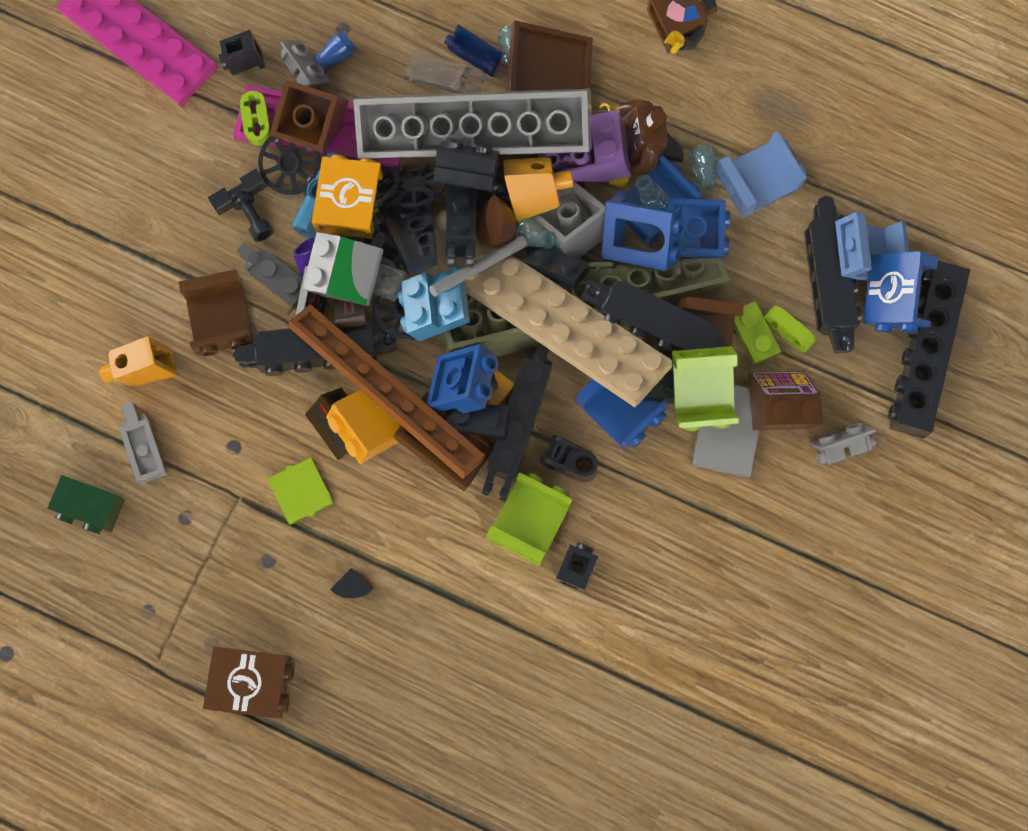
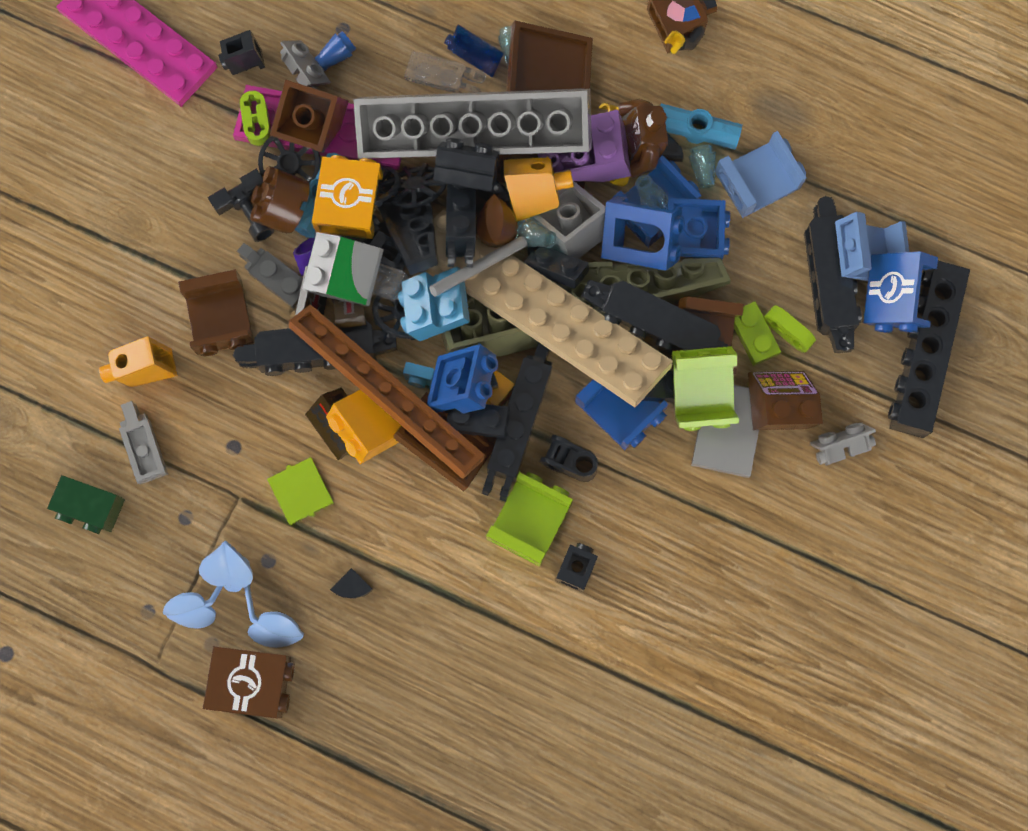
(232, 571): none -> light blue plant
(279, 200): none -> reddish brown brick
(418, 375): none -> dark azure plate
(715, 130): none -> dark azure piece

